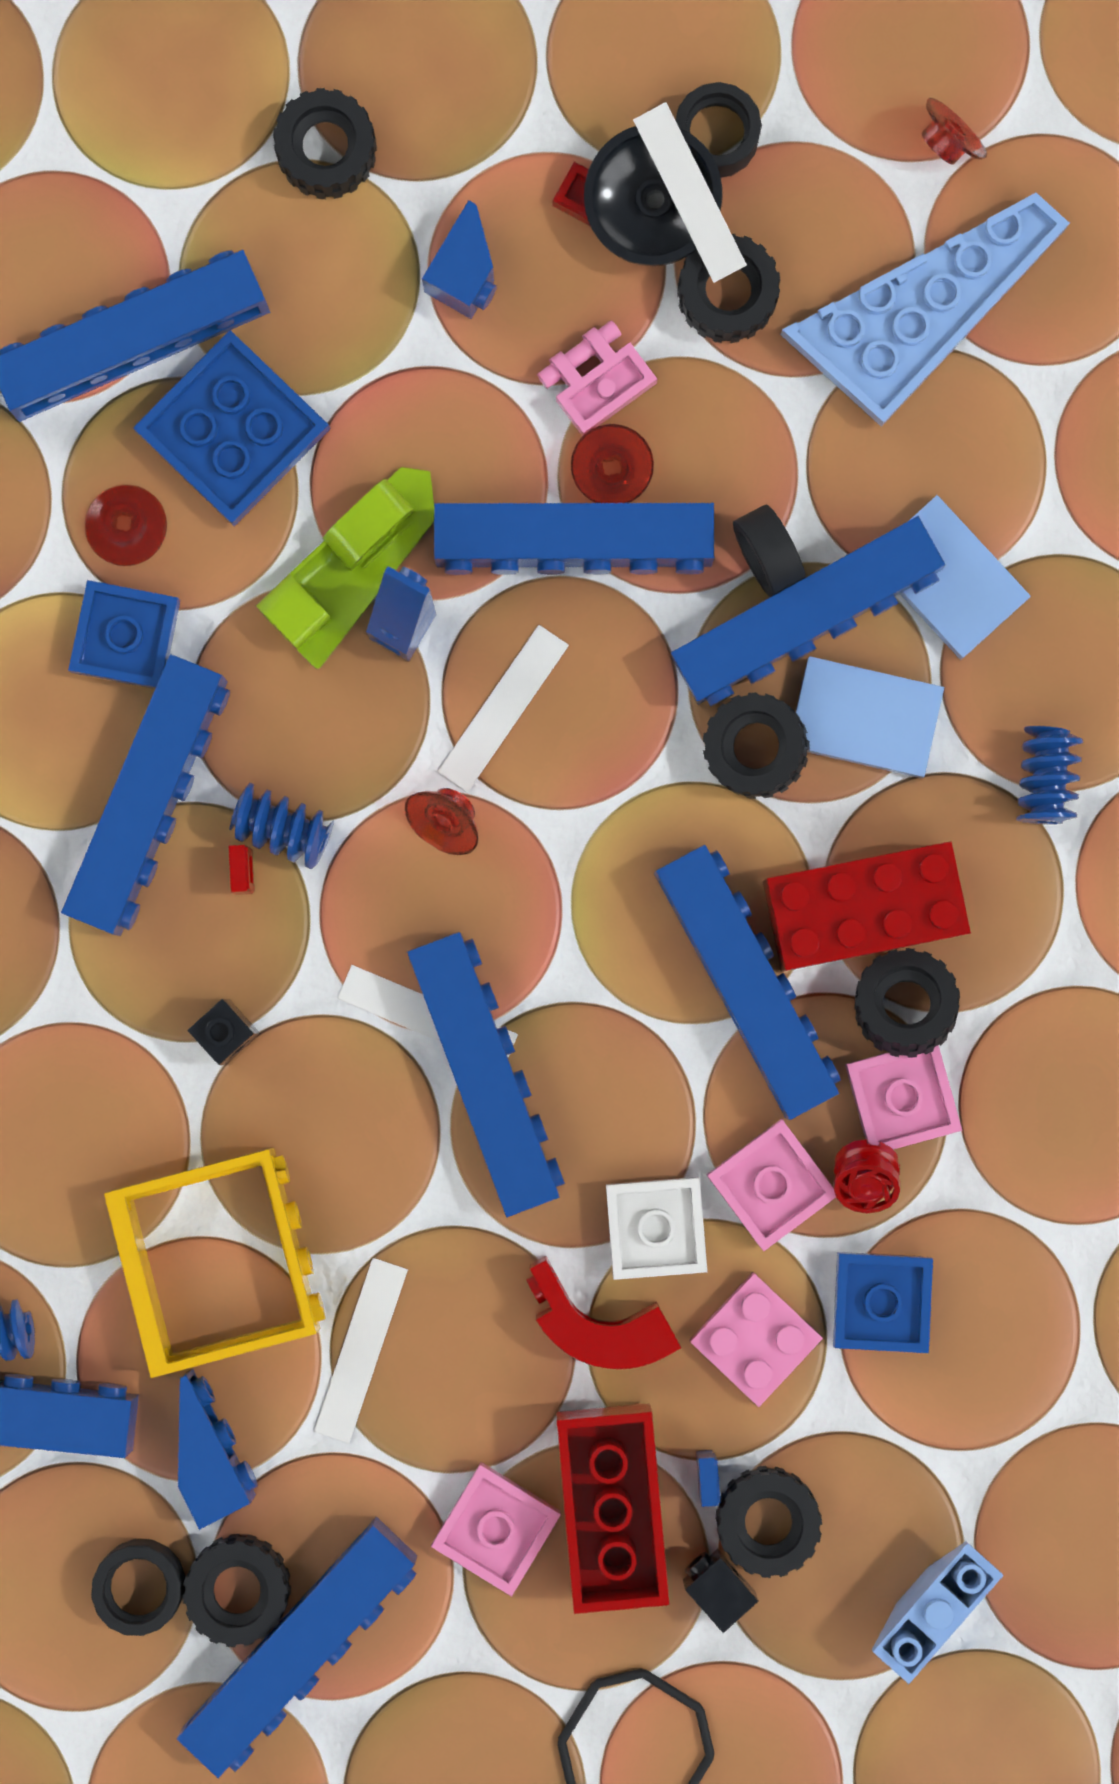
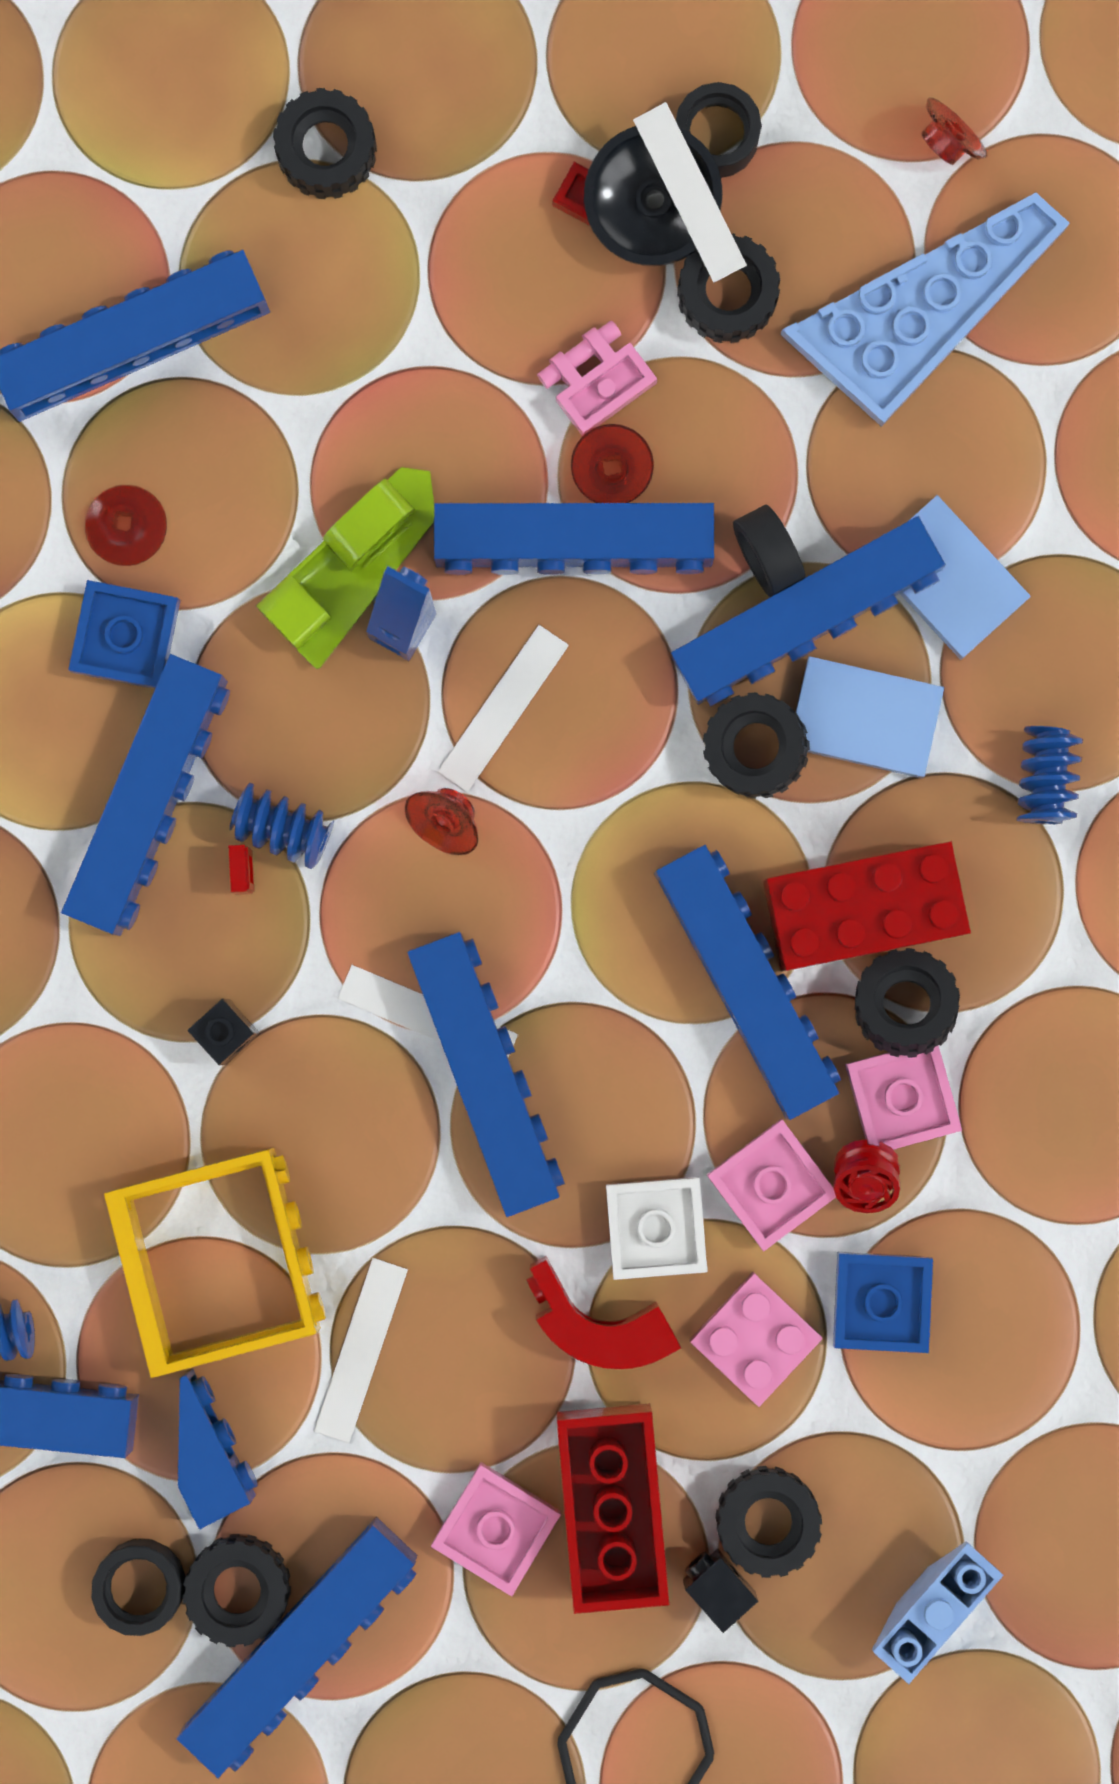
(232, 428): blue plate -> none
(462, 268): blue slope -> none
(708, 1478): blue tile -> none

